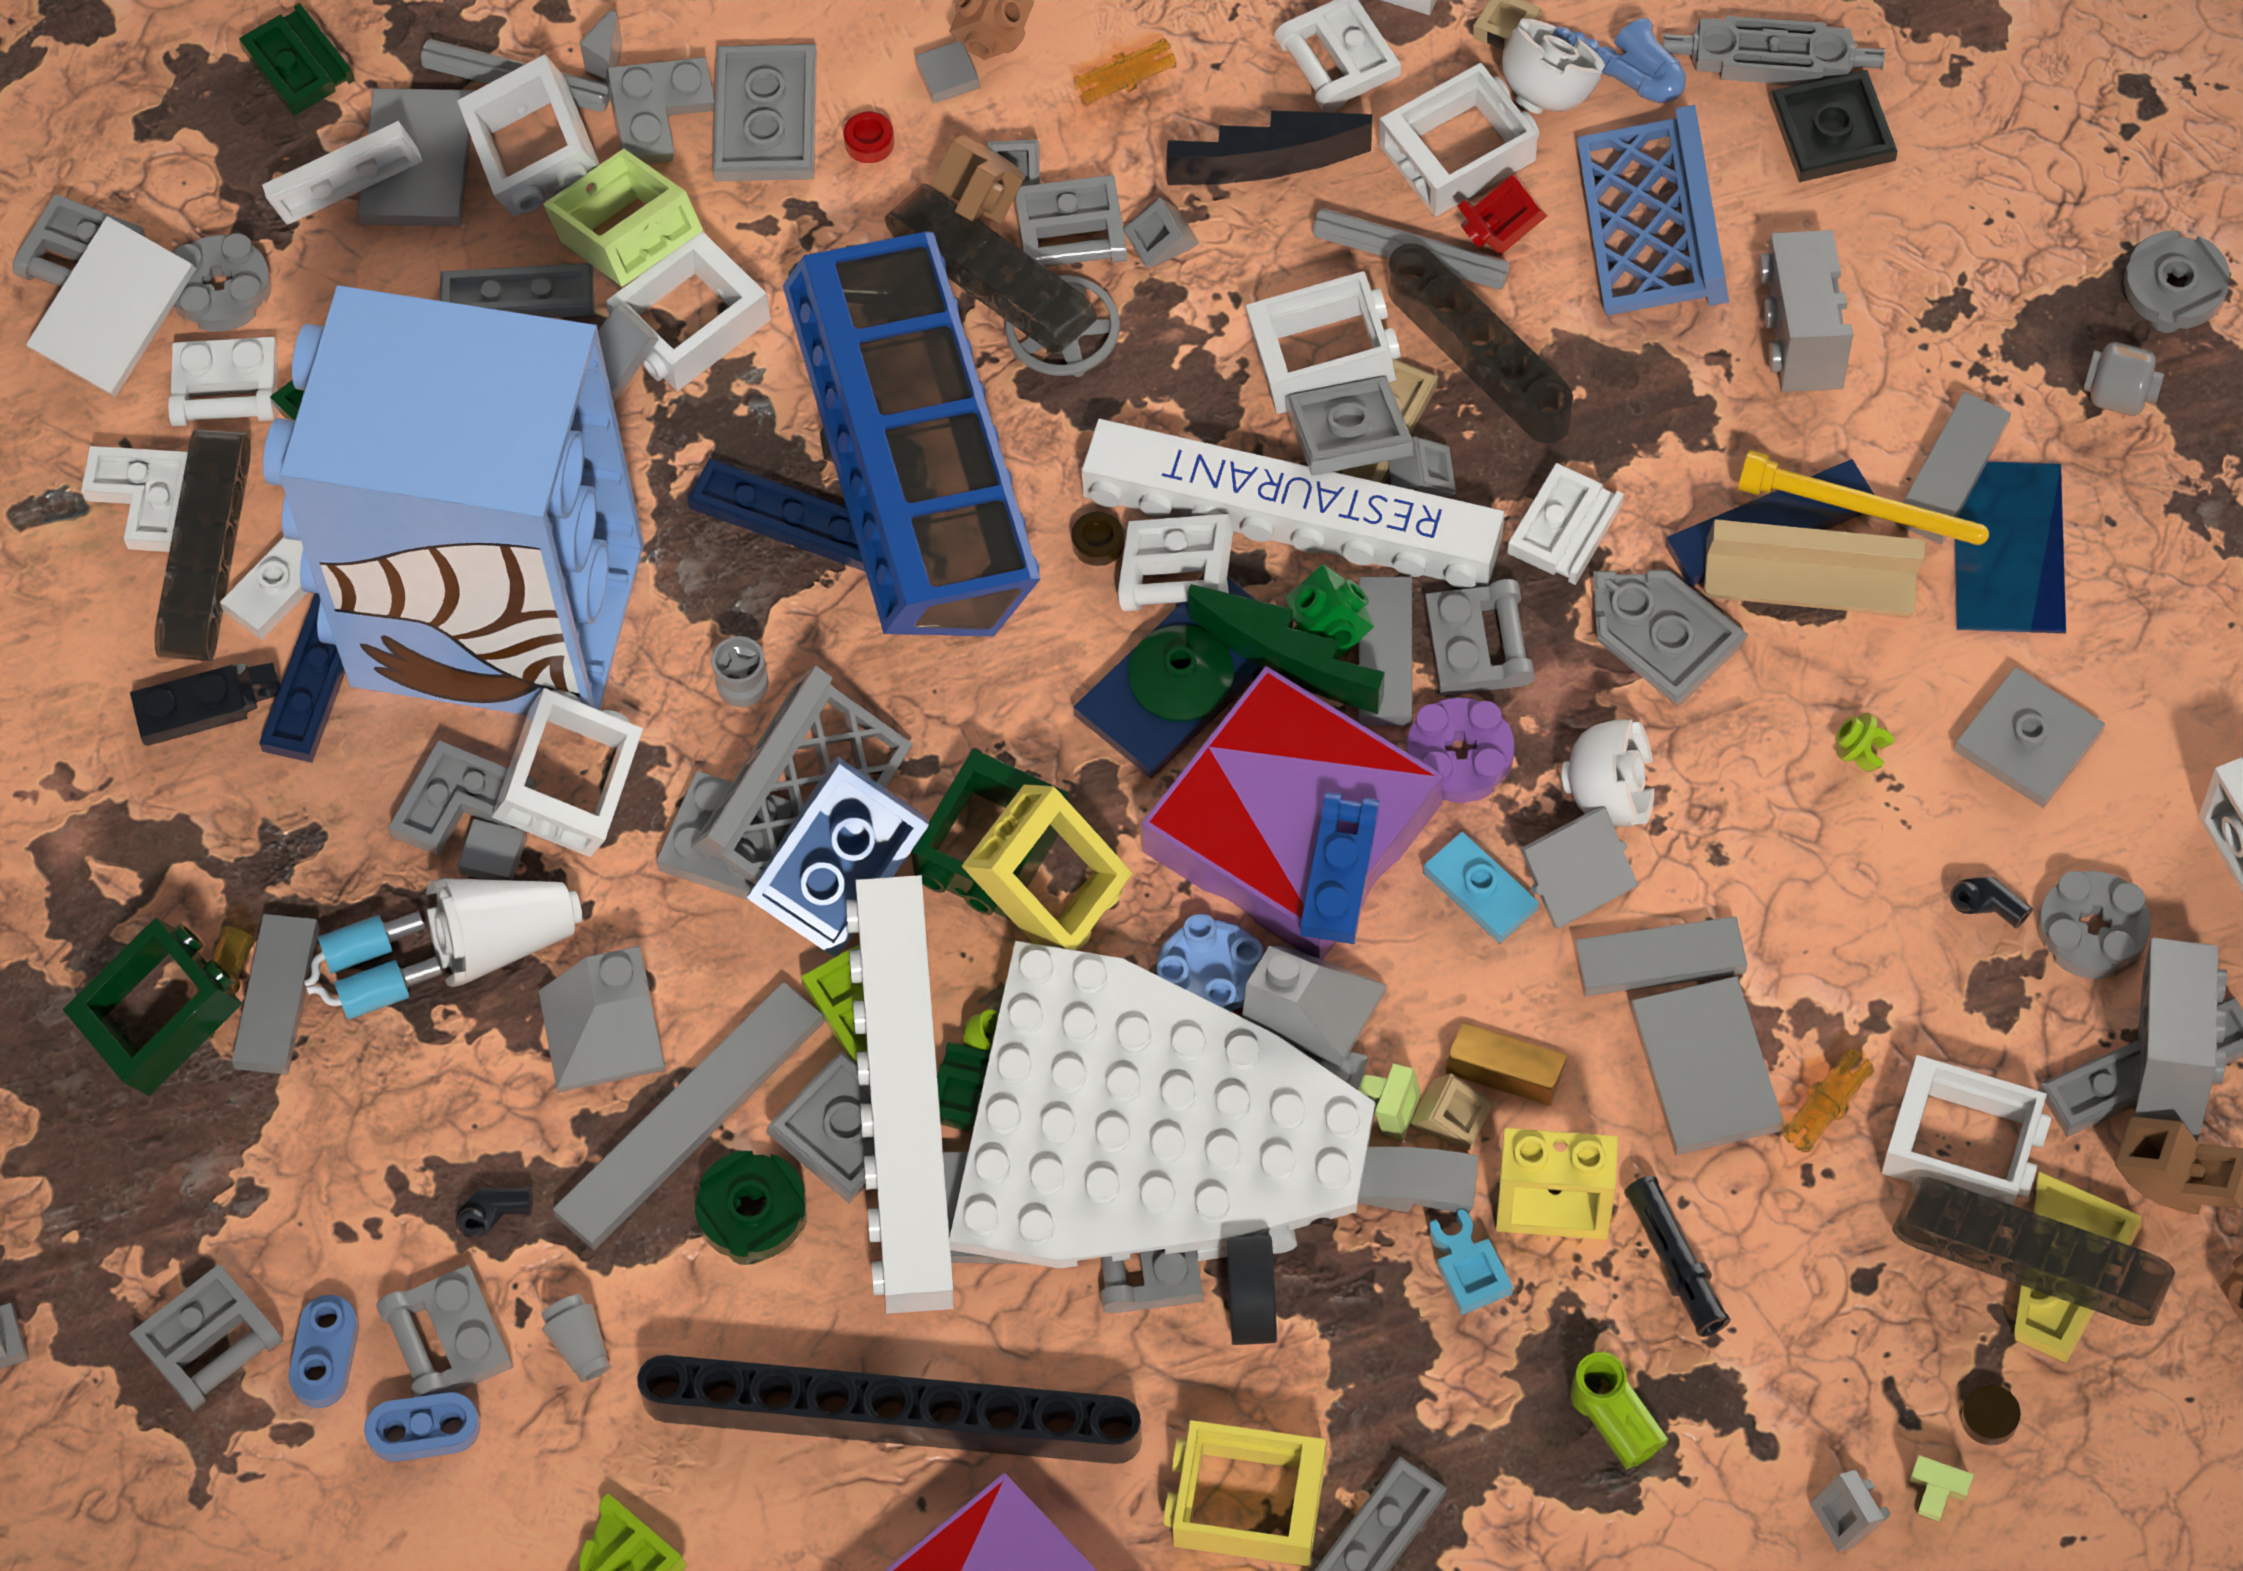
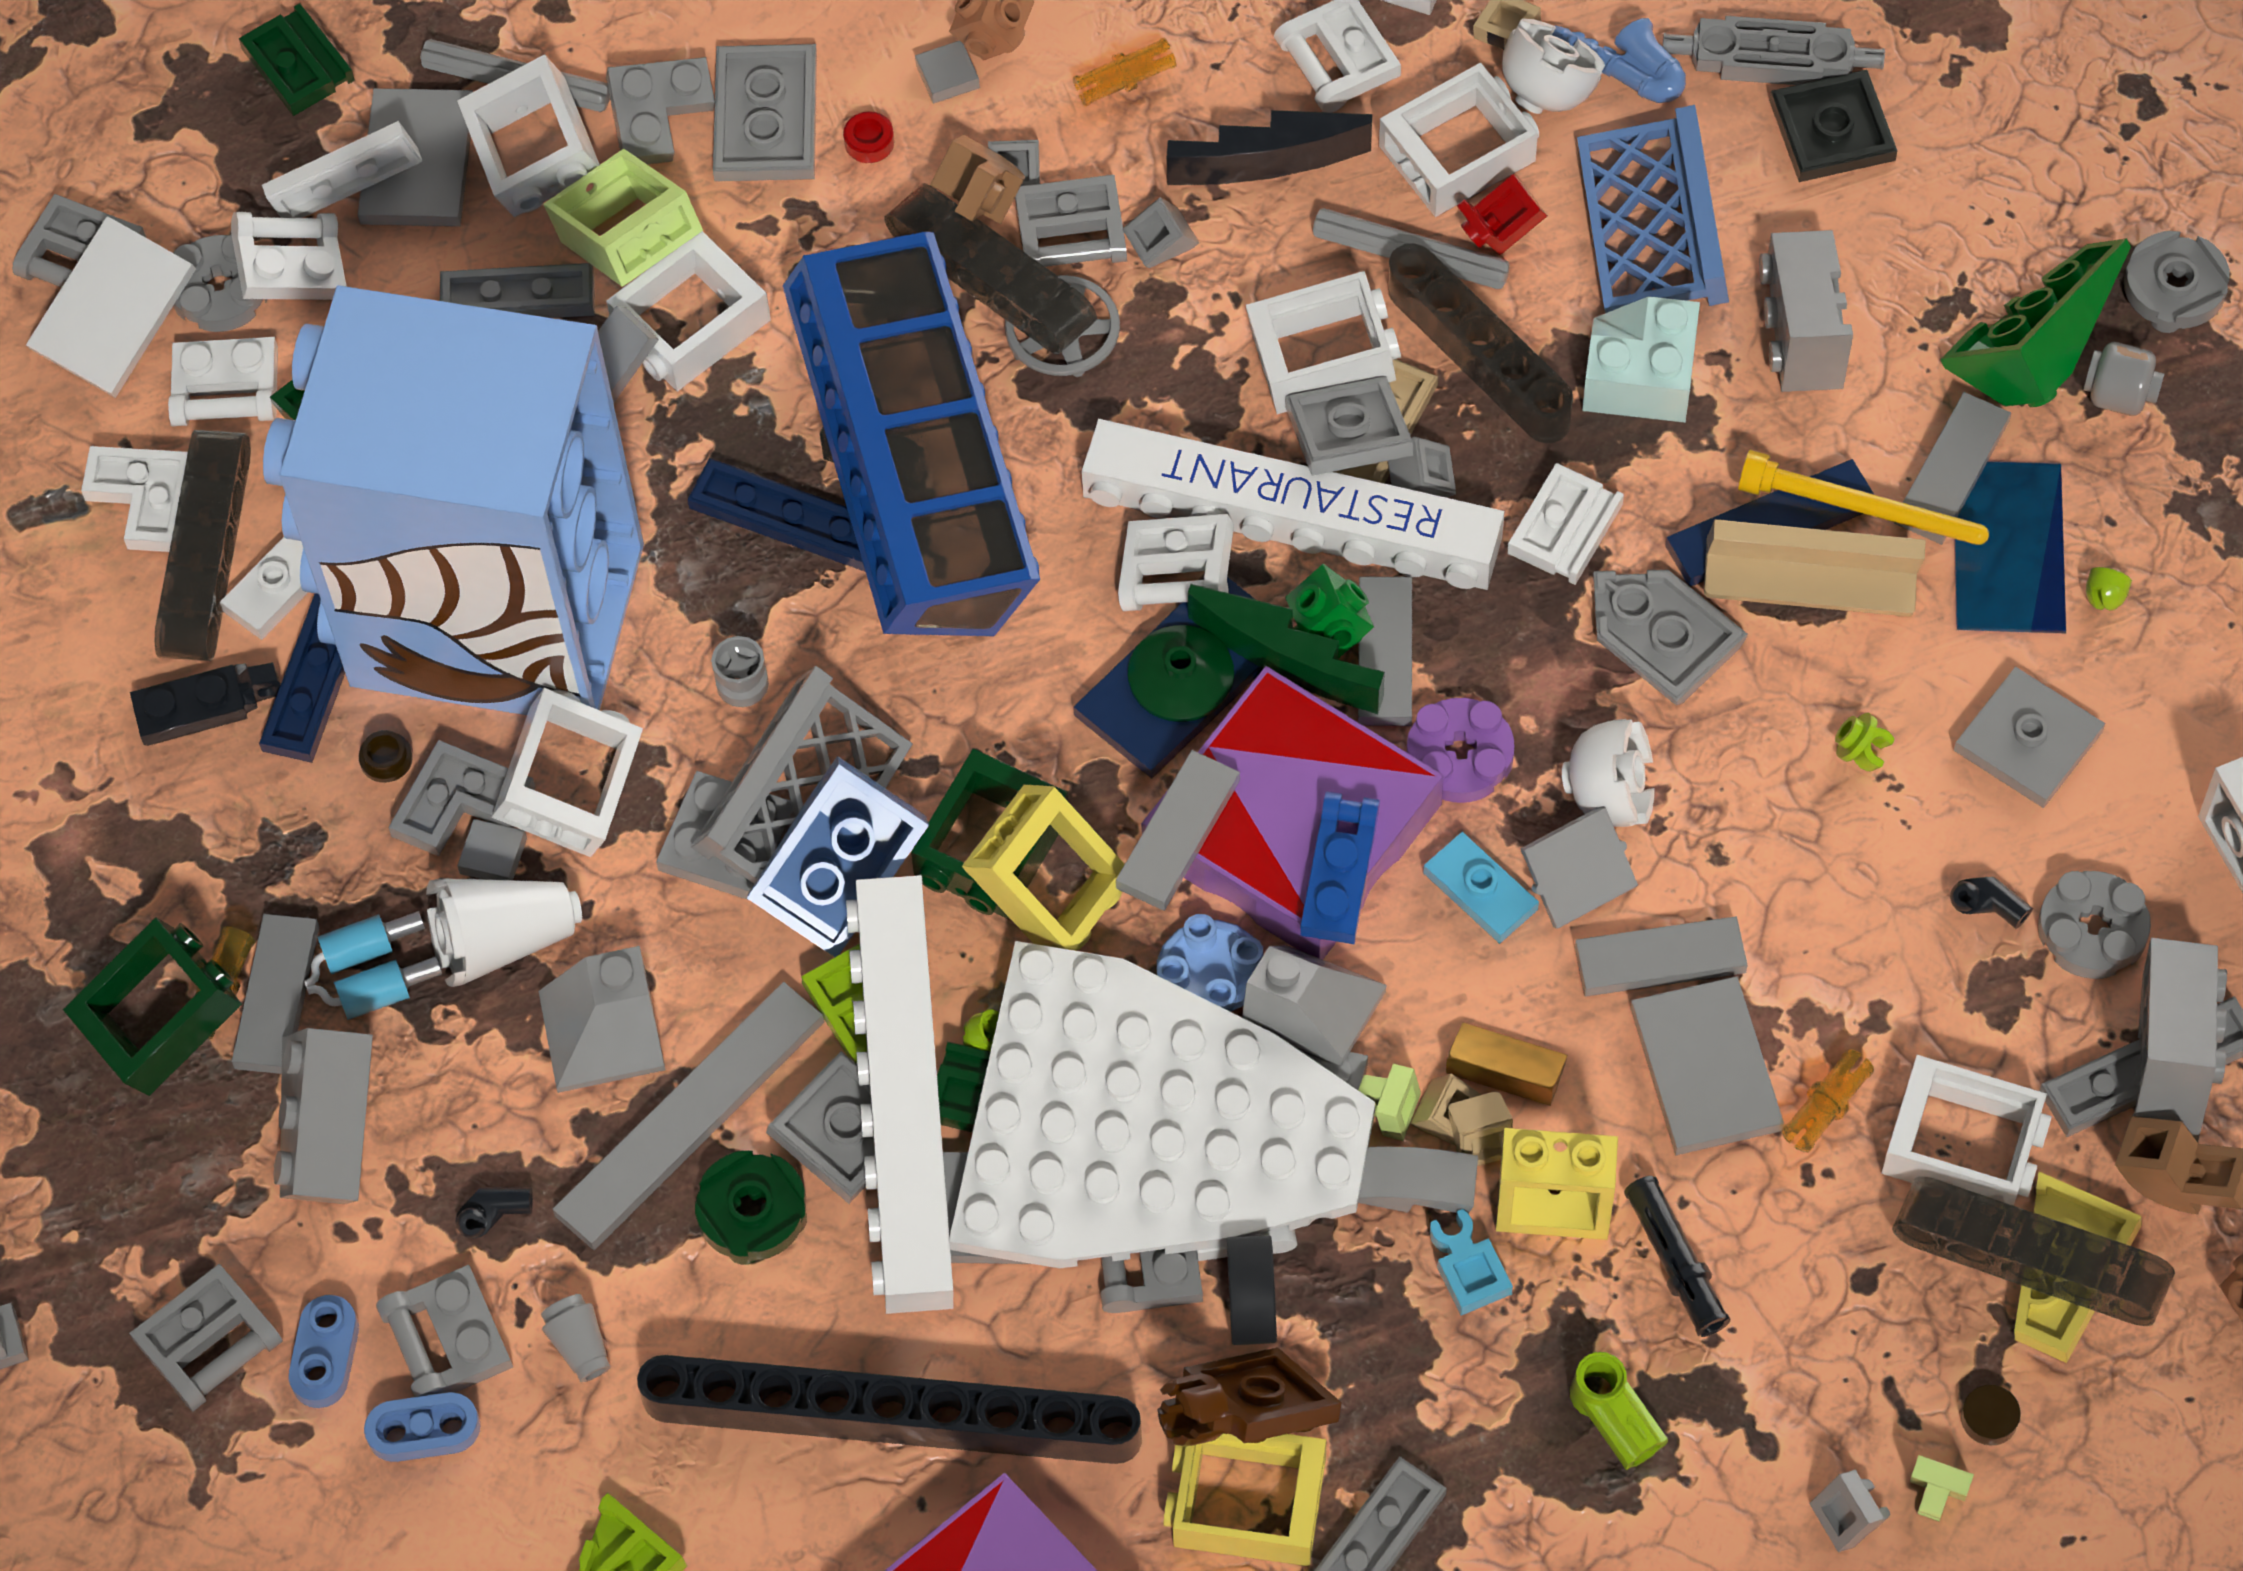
(287, 270): none -> white plate
(322, 1115): none -> light grey wedge
(385, 756): none -> dark brown plate
(602, 46): light grey slope -> none
(1097, 538): dark brown tile -> none
(1177, 830): none -> light grey tile
(1245, 1397): none -> reddish brown plate
(1461, 640): light grey plate -> none
(1480, 1126): none -> tan slope
(1642, 359): none -> light aqua slope
(2043, 333): none -> green wedge
(2107, 588): none -> lime hinge

